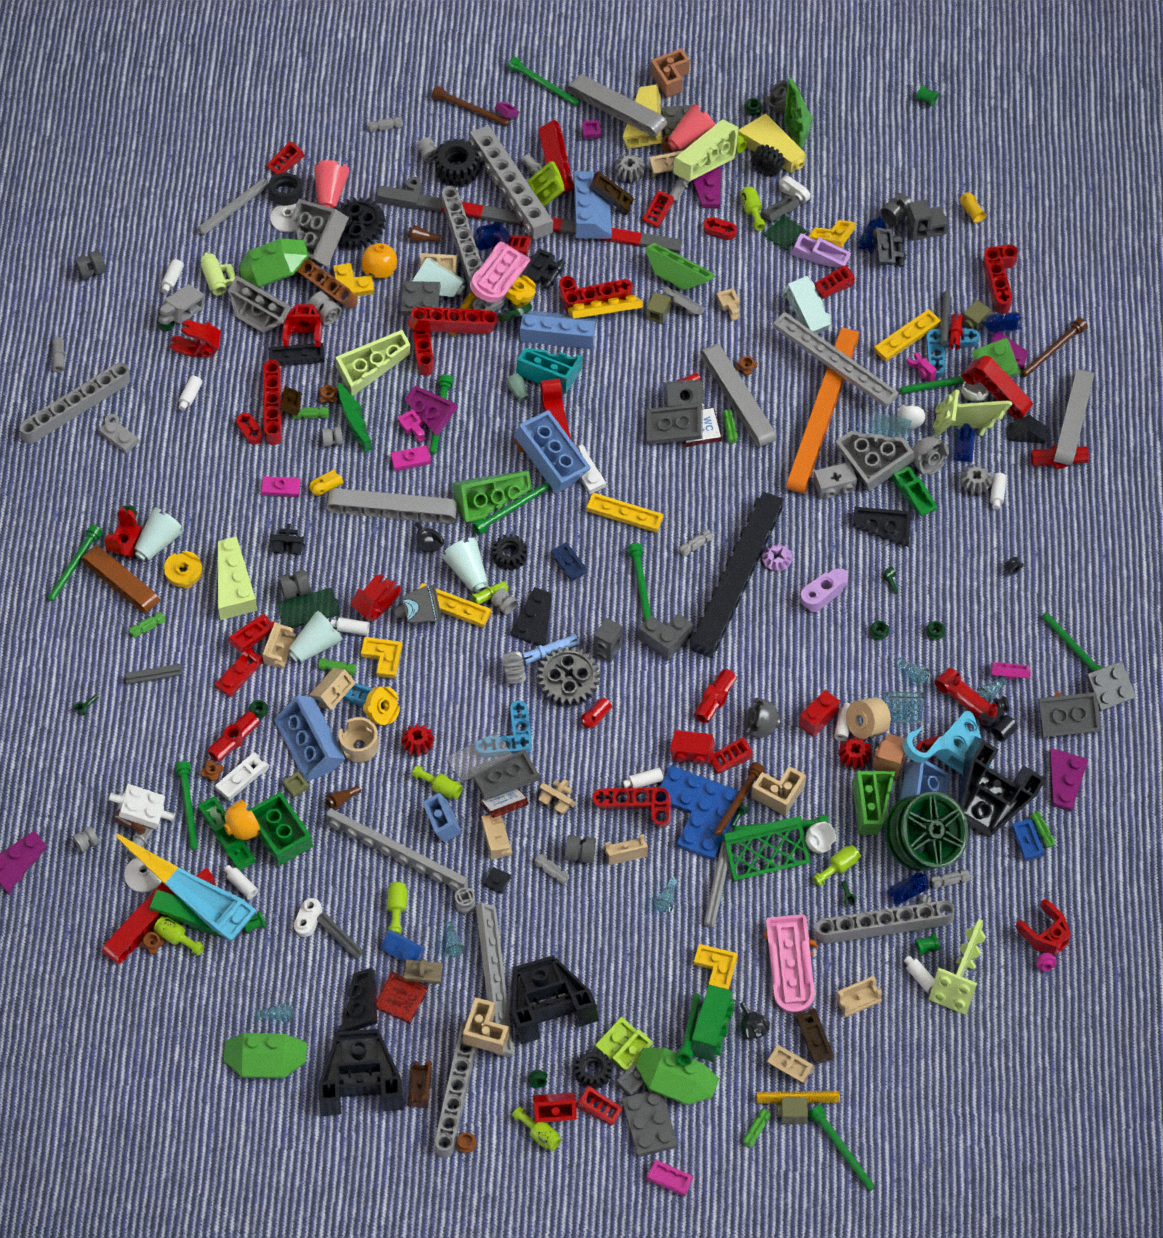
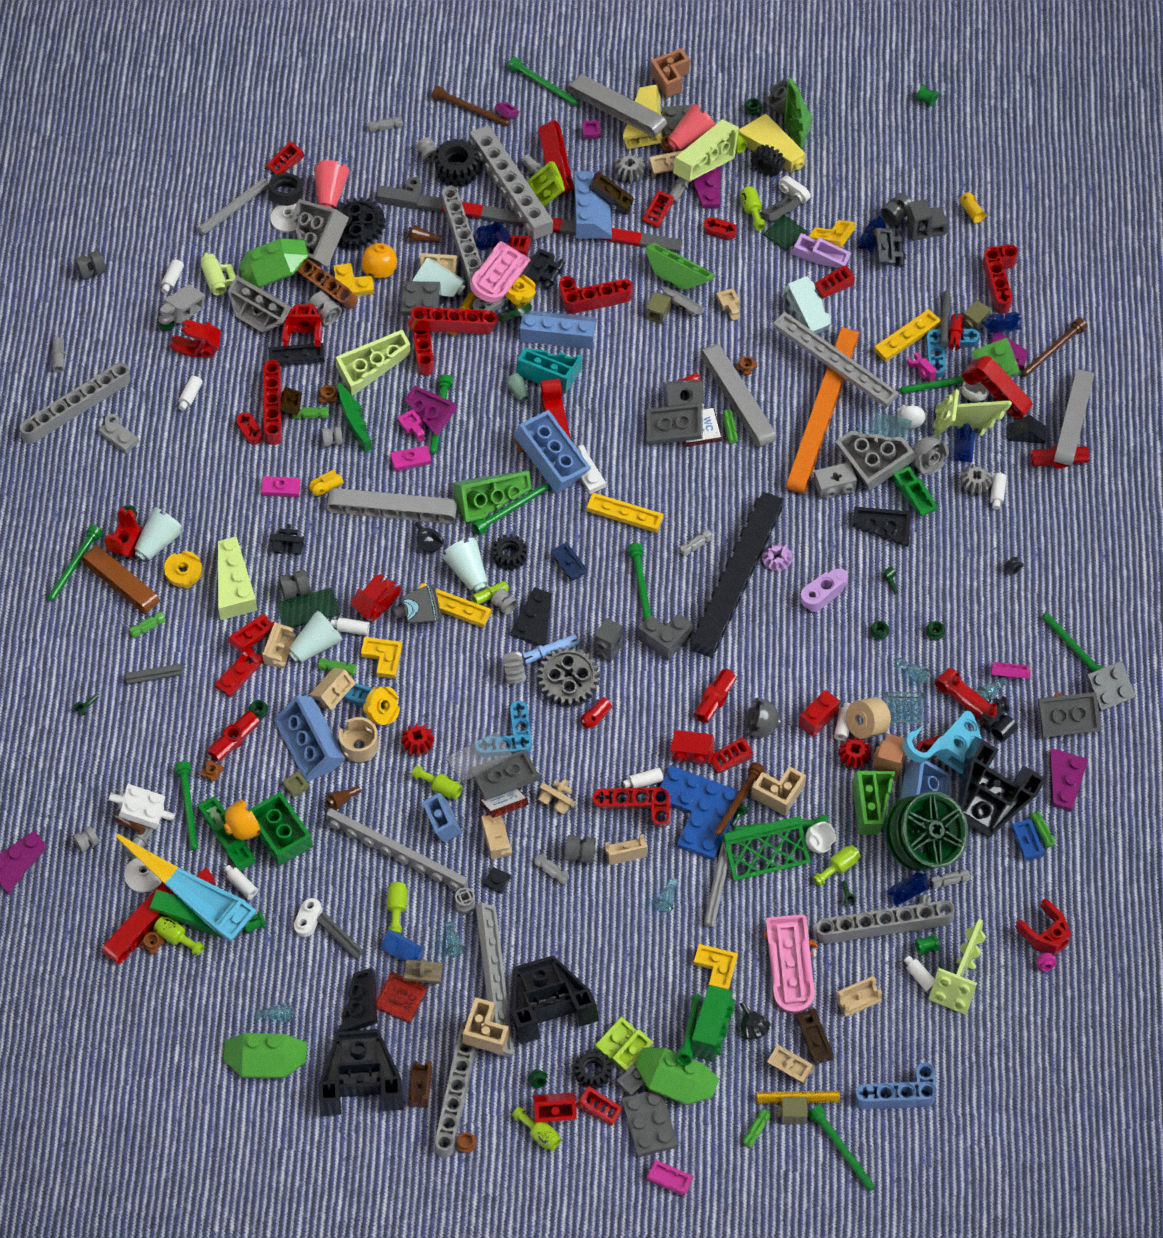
(241, 776): white plate -> none
(599, 307): yellow plate -> none
(894, 1090): none -> medium blue beam

